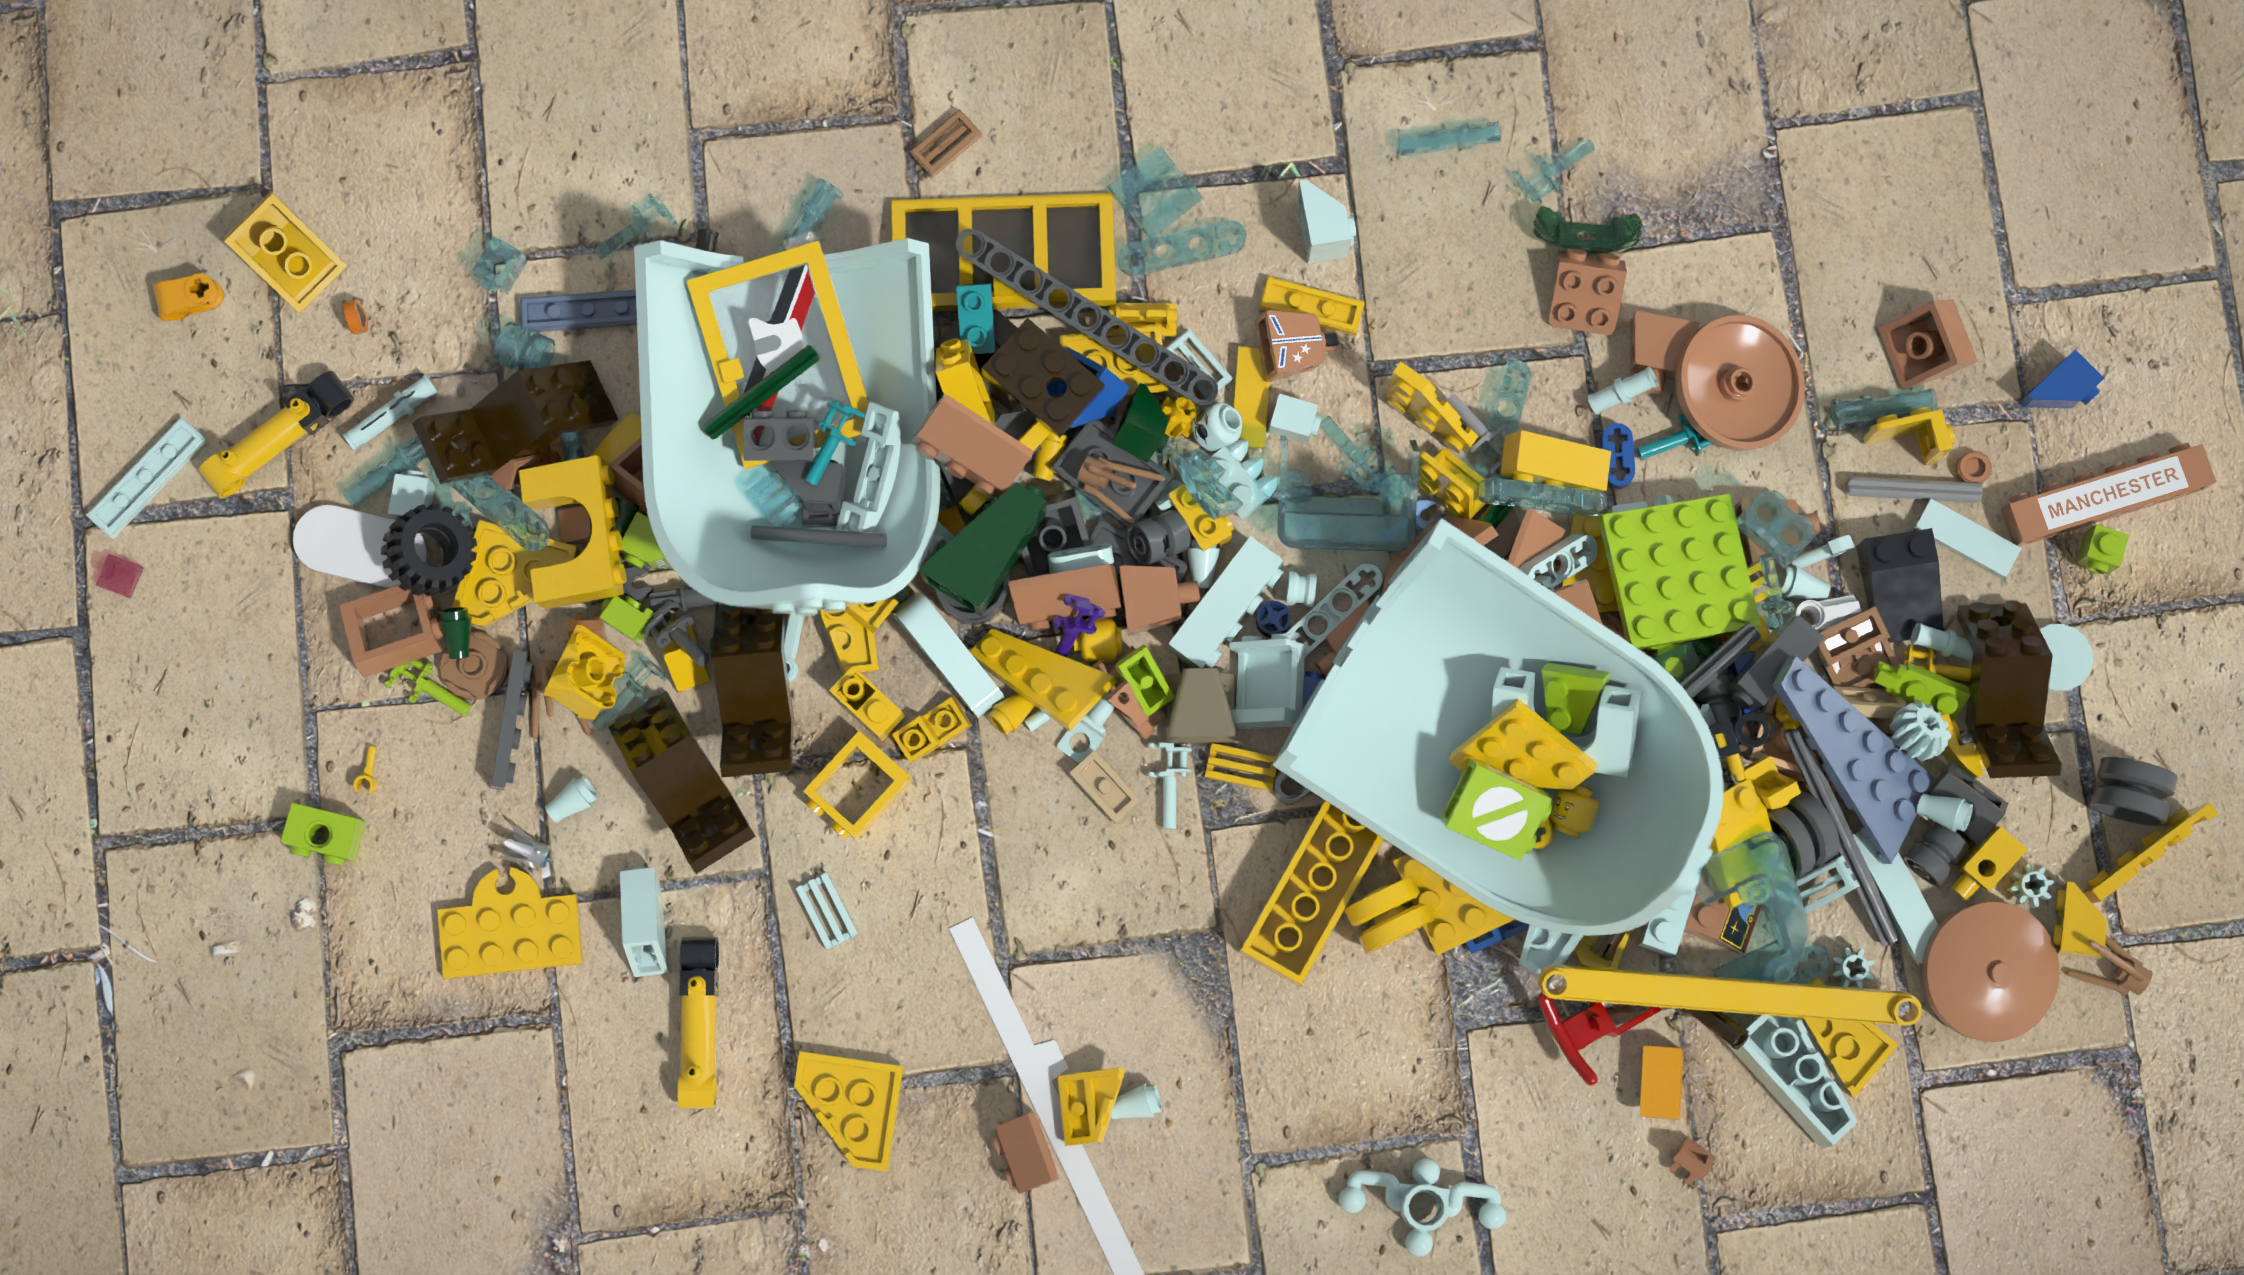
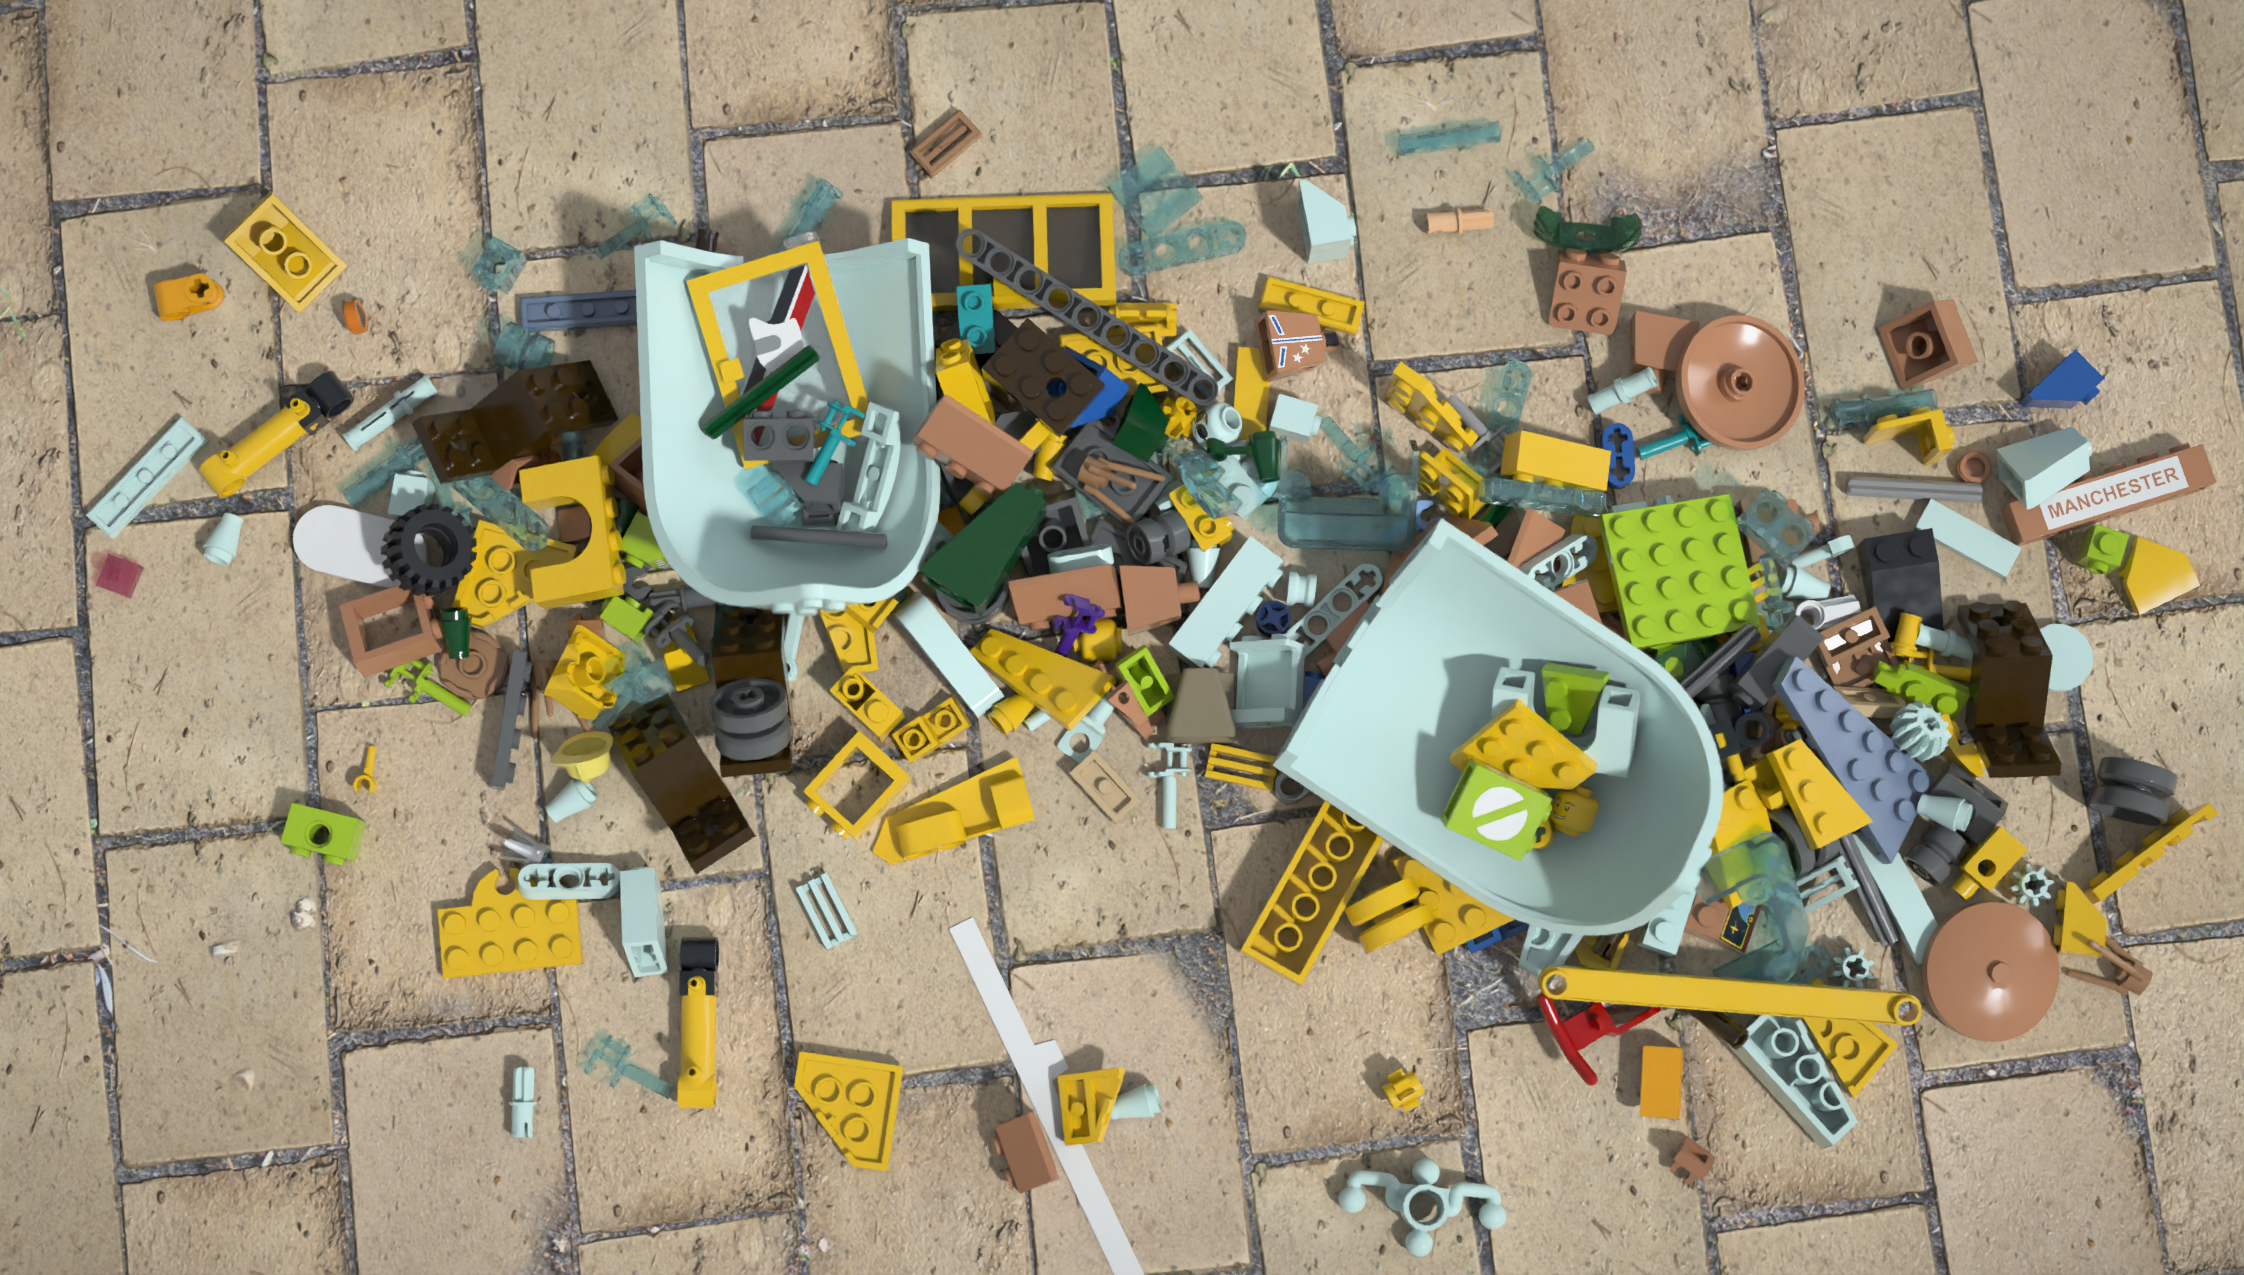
(223, 542): none -> light aqua cone
(522, 1102): none -> light aqua axle
(579, 870): none -> light aqua beam
(585, 755): none -> light yellow piece
(628, 1070): none -> clear light blue piece
(644, 683): none -> clear light blue tile
(750, 719): none -> dark grey wheel
(964, 811): none -> yellow panel
(1220, 451): none -> dark green hand
(1265, 455): none -> dark green cone
(1403, 1090): none -> yellow gear
(1459, 221): none -> light nougat axle
(1815, 796): none -> yellow wing
(1906, 635): none -> yellow pin
(2043, 465): none -> light aqua slope
(2155, 575): none -> yellow slope

